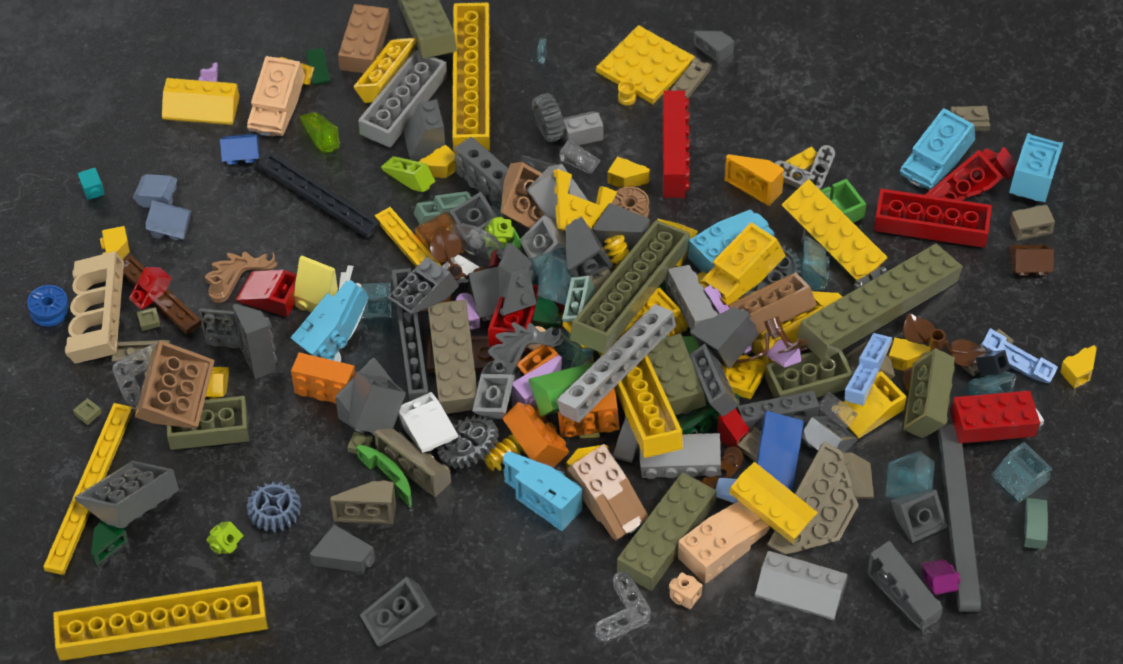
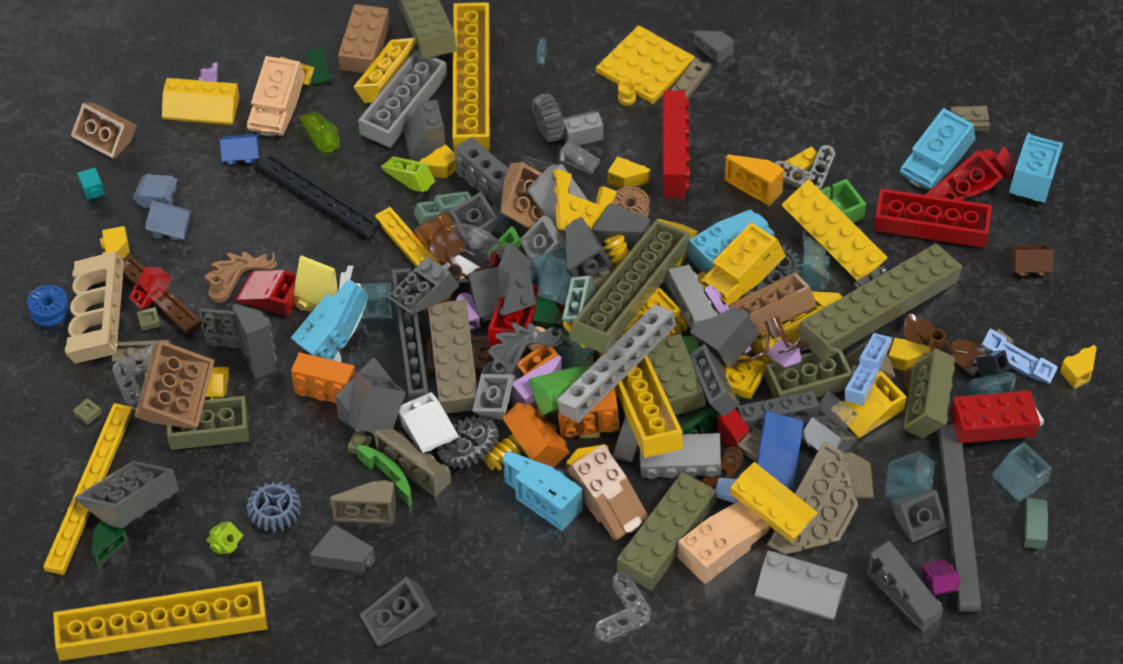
(103, 129): none -> medium nougat slope
(500, 229): lime brick -> none
(685, 590): light nougat brick -> none
(1032, 222): dark tan brick -> none

